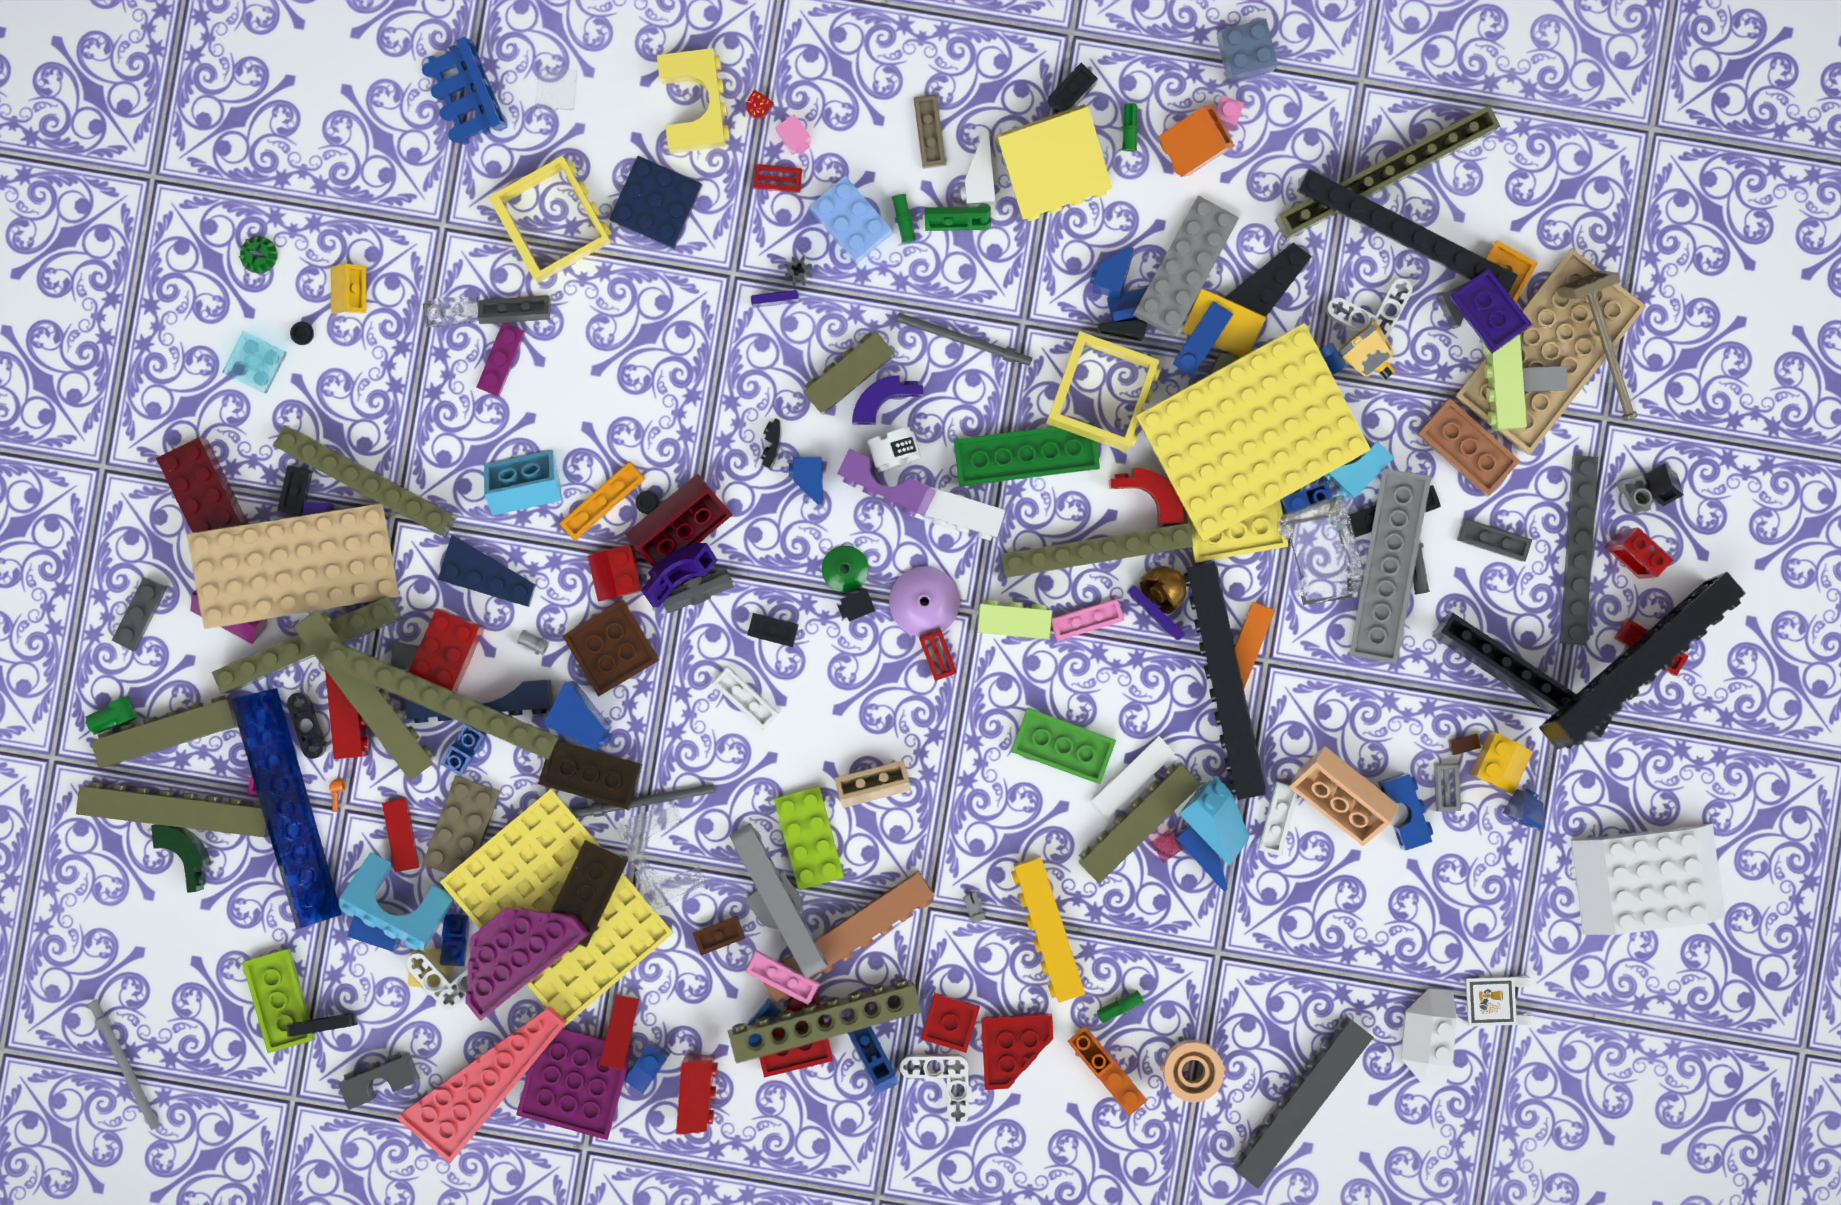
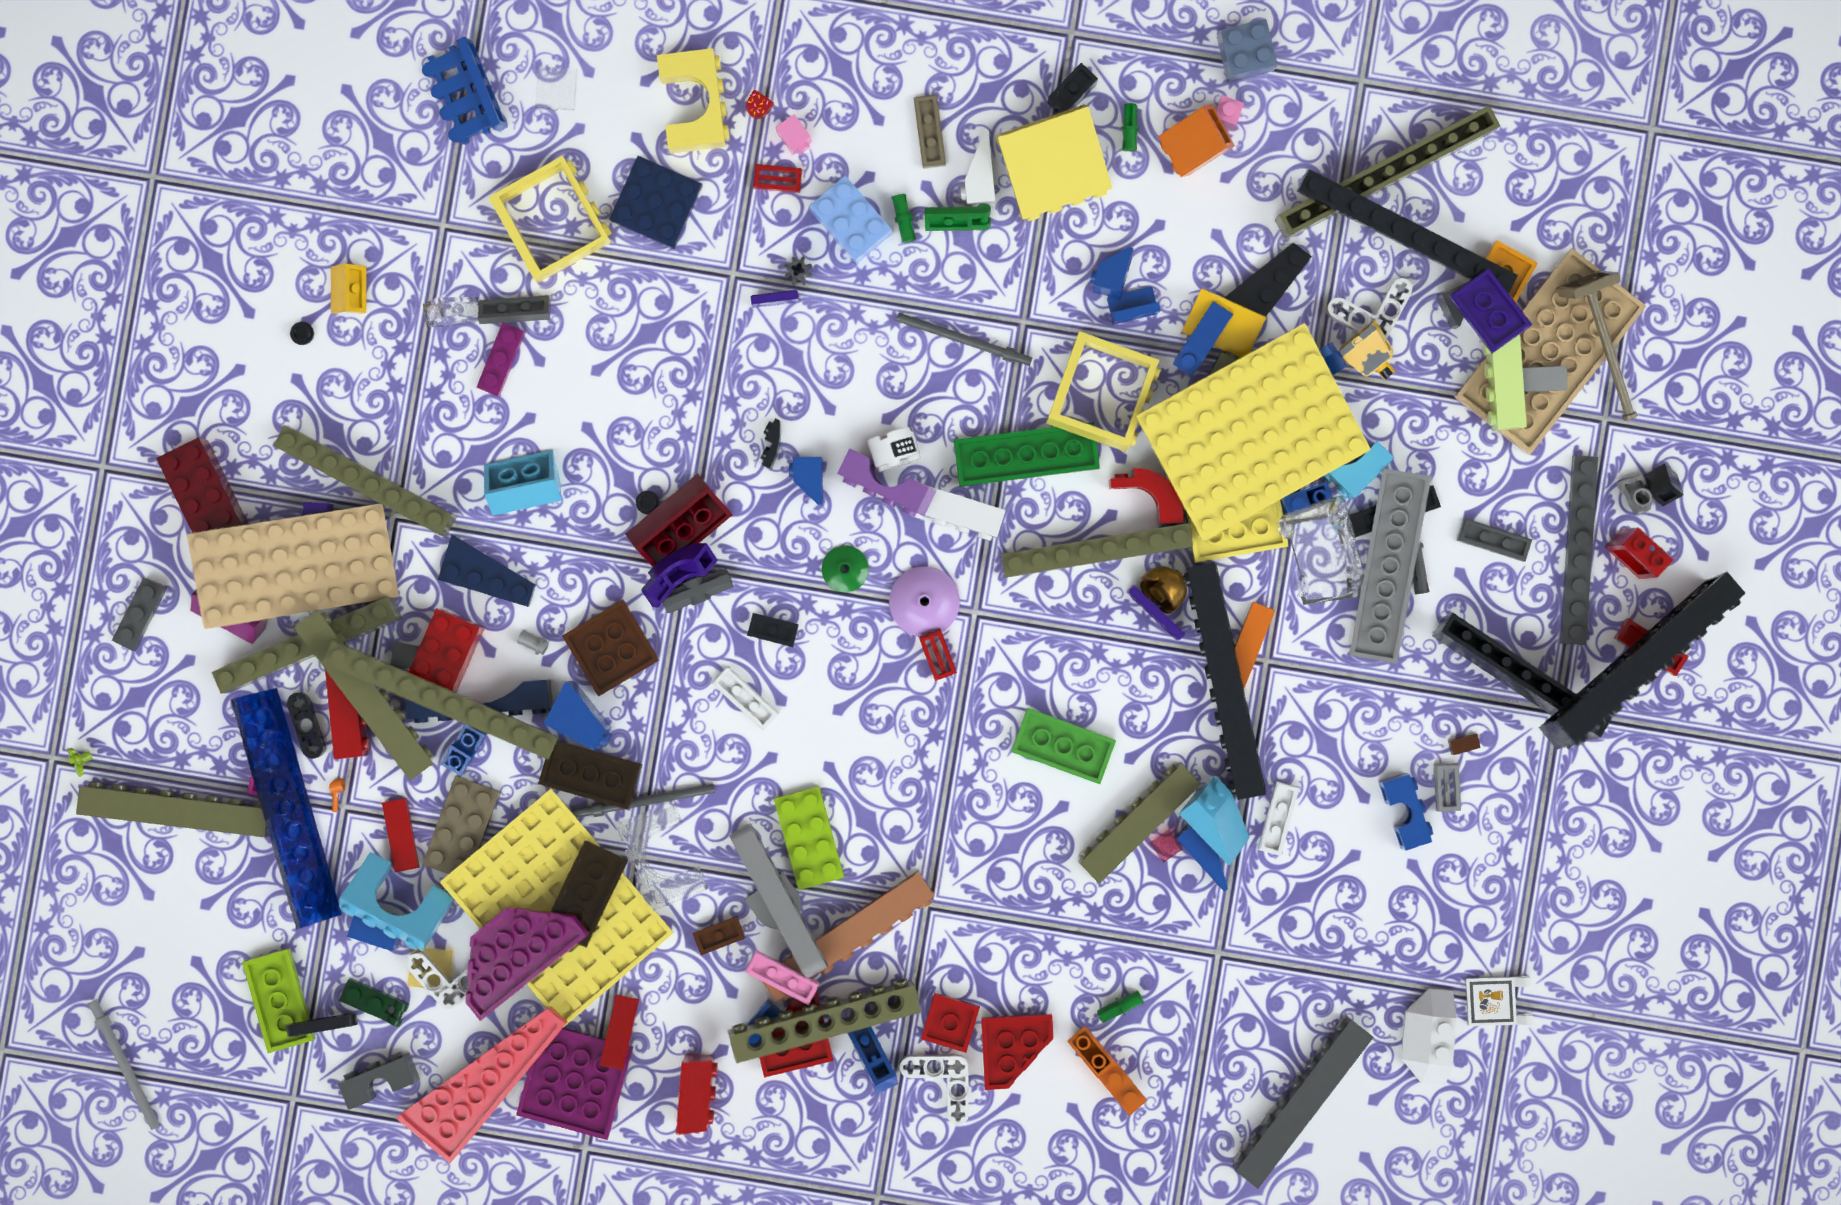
(78, 760): none -> lime plant
(116, 714): green piece -> none
(164, 733): olive brick -> none
(188, 848): dark green arch -> none
(254, 362): clear light blue plate -> none
(262, 264): green gear -> none
(295, 490): black plate -> none
(373, 1001): none -> dark green plate
(454, 940): clear blue slope -> none
(602, 501): light orange tile -> none
(615, 572): red slope -> none
(647, 1067): blue slope -> none
(849, 373): olive brick -> none
(856, 606): black brick -> none
(872, 784): tan brick -> none
(878, 393): dark purple arch -> none
(974, 908): light grey pin -> none
(1014, 620): yellowish green brick -> none
(1049, 929): yellow brick -> none
(1087, 619): bright pink tile -> none
(1130, 330): black slope -> none
(1132, 777): white tile -> none
(1186, 266): light grey plate -> none
(1204, 1086): light nougat piece -> none
(1344, 796): light nougat brick -> none
(1468, 447): nougat plate -> none
(1501, 762): yellow slope -> none
(1526, 809): blue slope -> none
(1648, 880): white slope -> none

